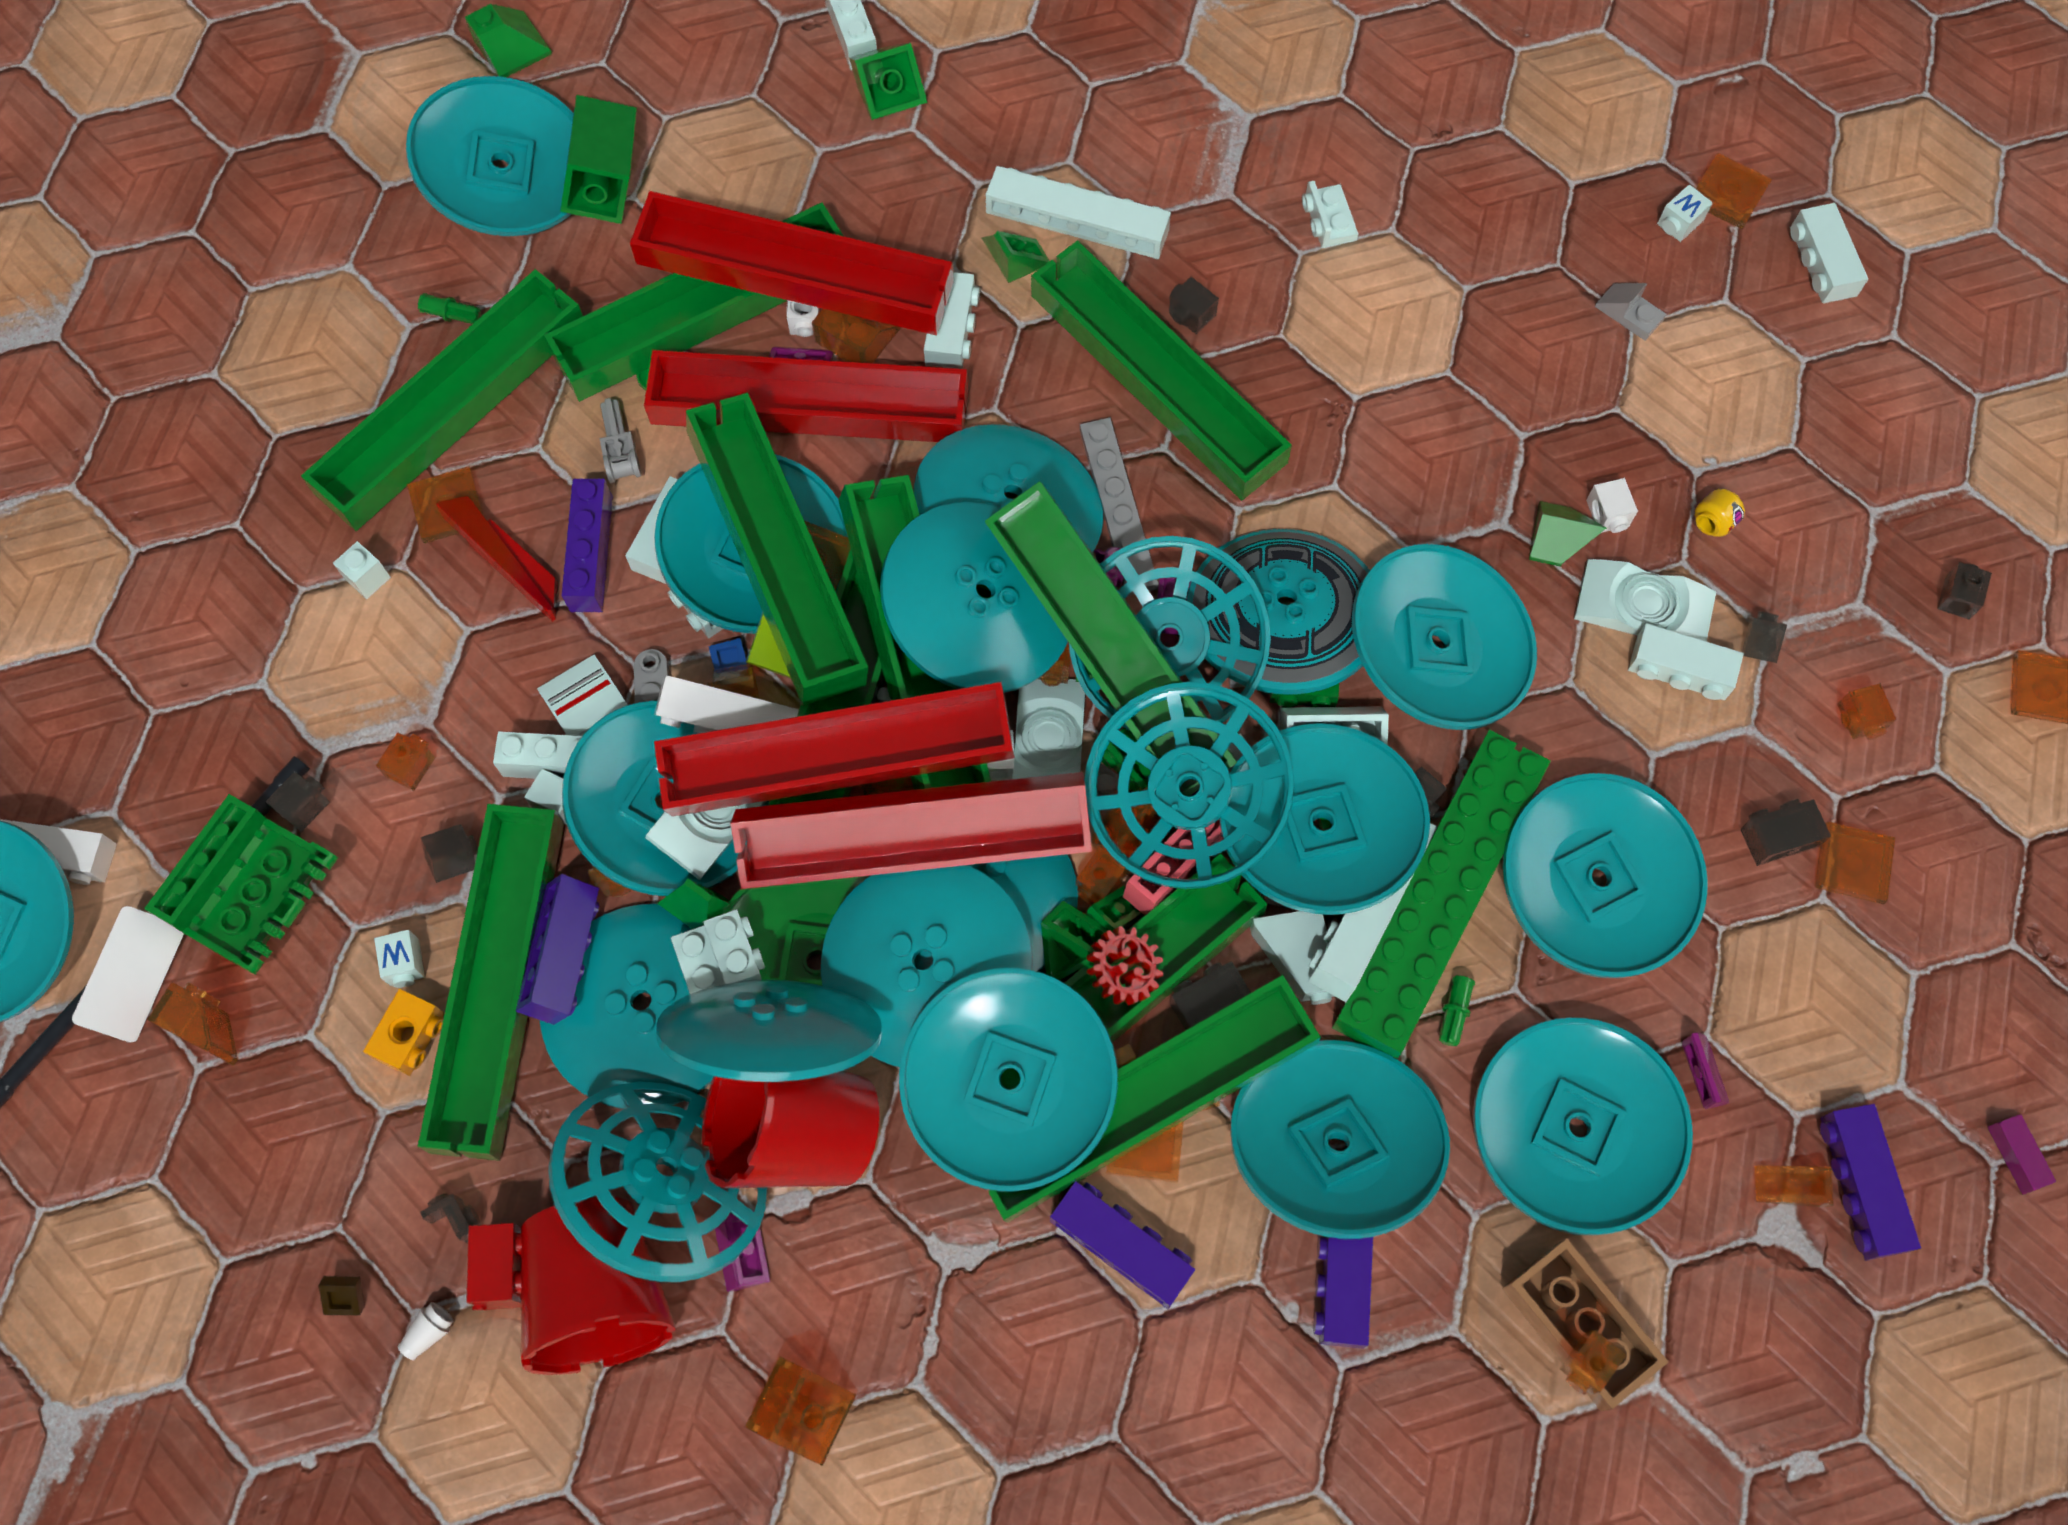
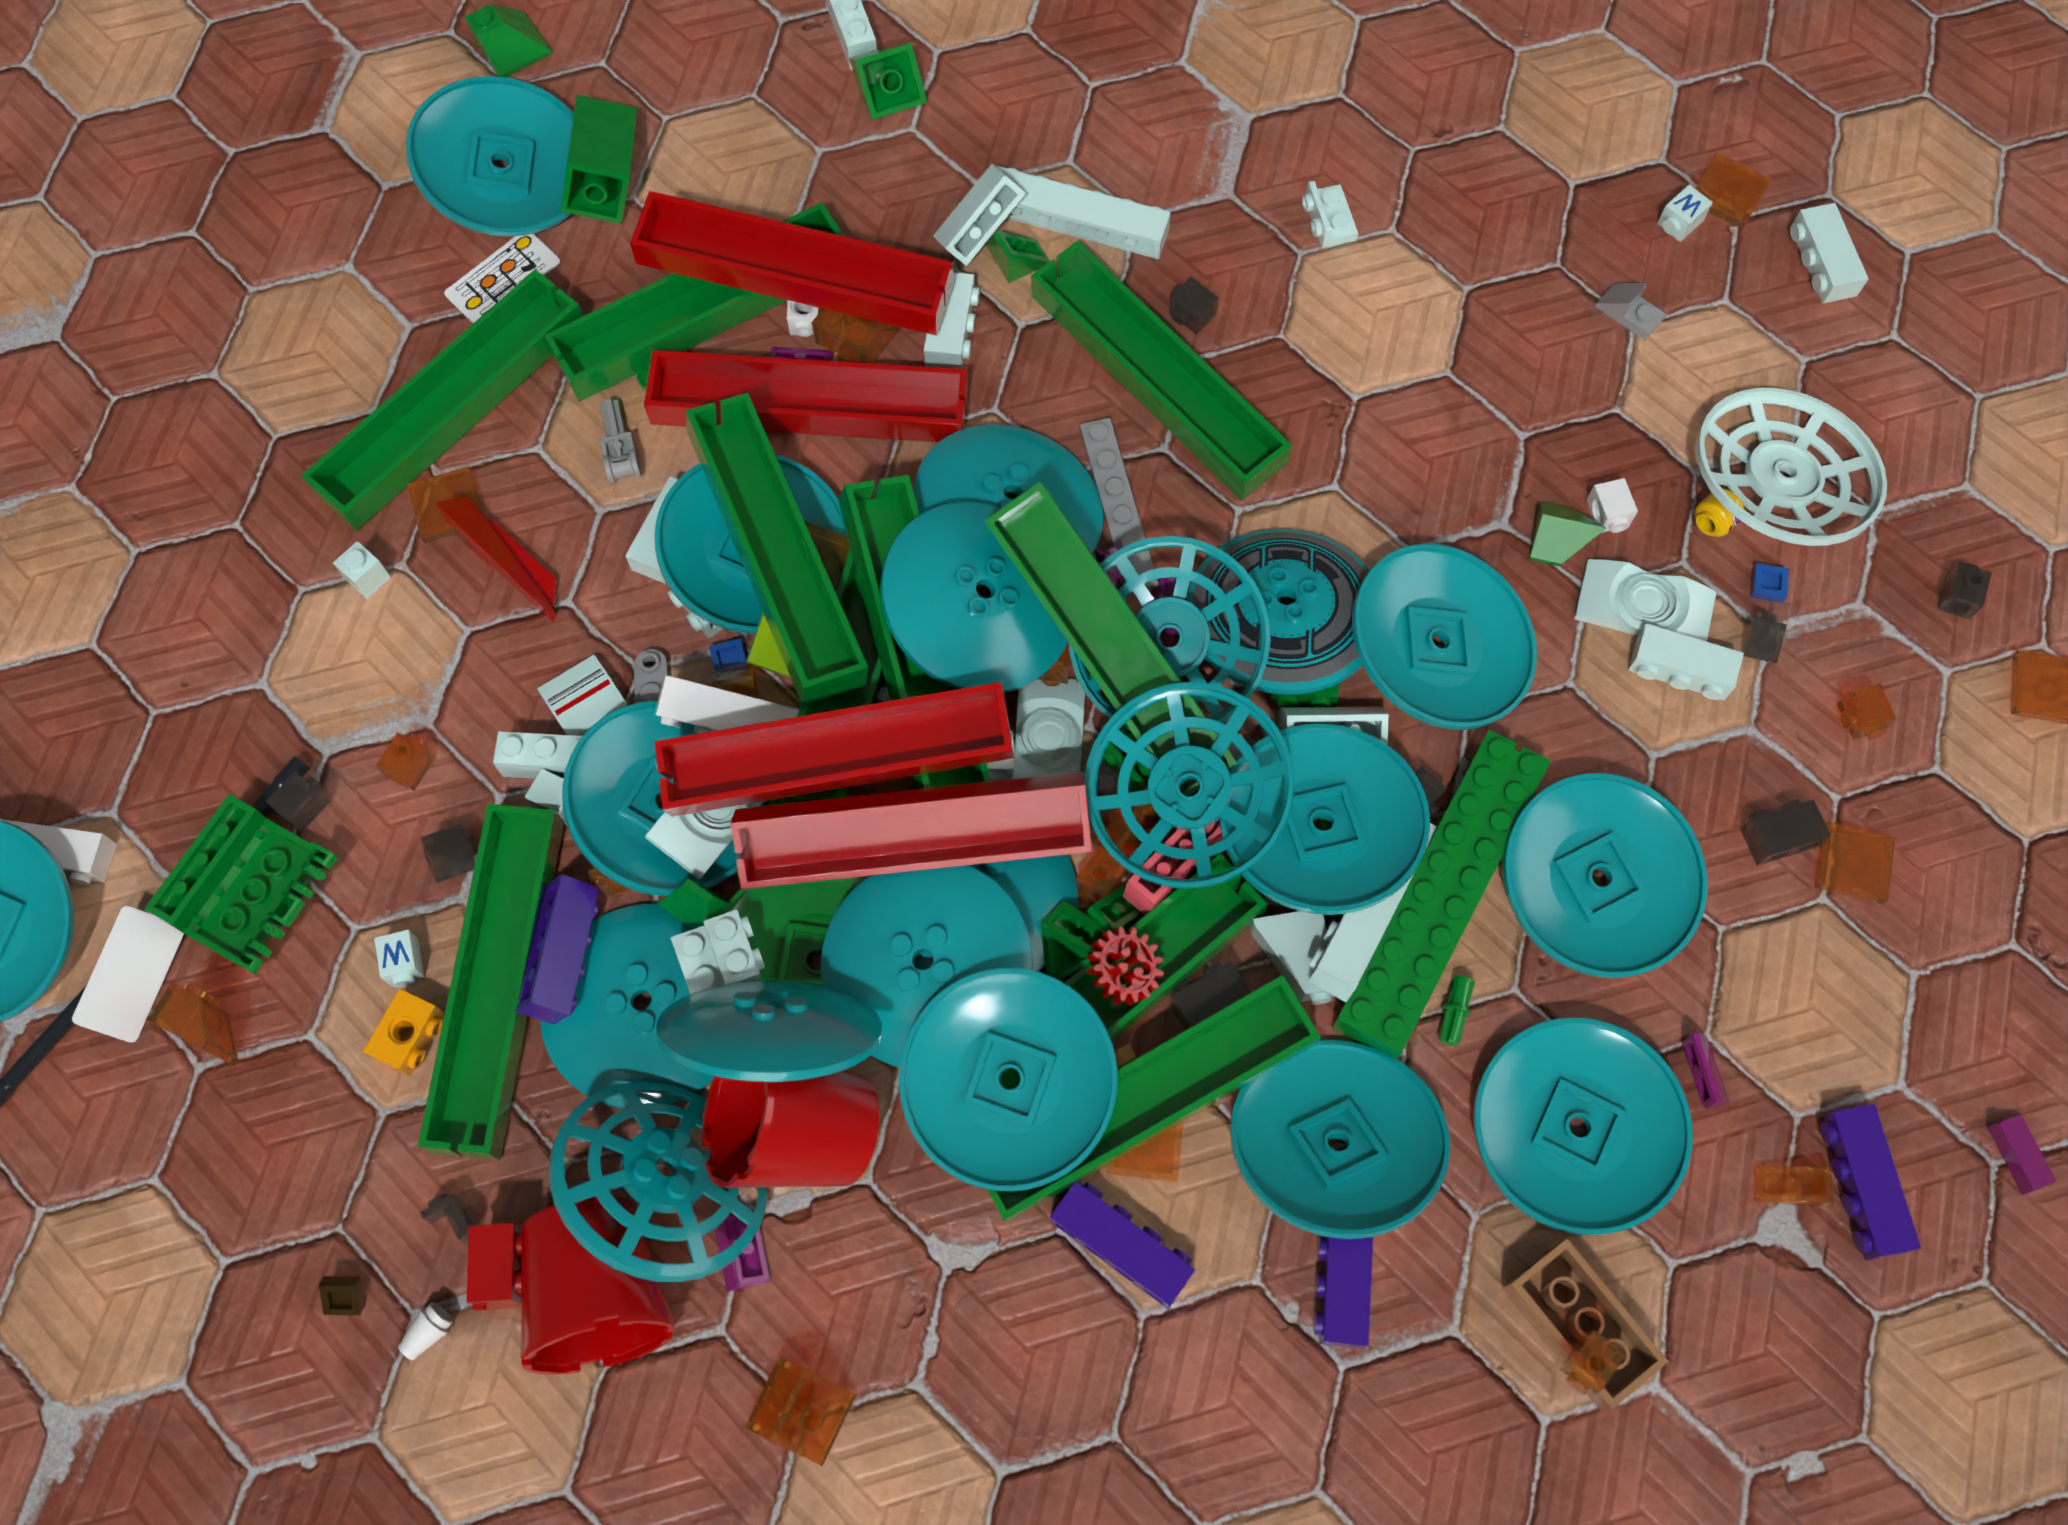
(448, 308): green axle -> none
(500, 274): none -> sticker
(587, 545): dark purple brick -> none
(979, 214): none -> light aqua brick
(1769, 582): none -> blue tile
(1805, 471): none -> light aqua dish

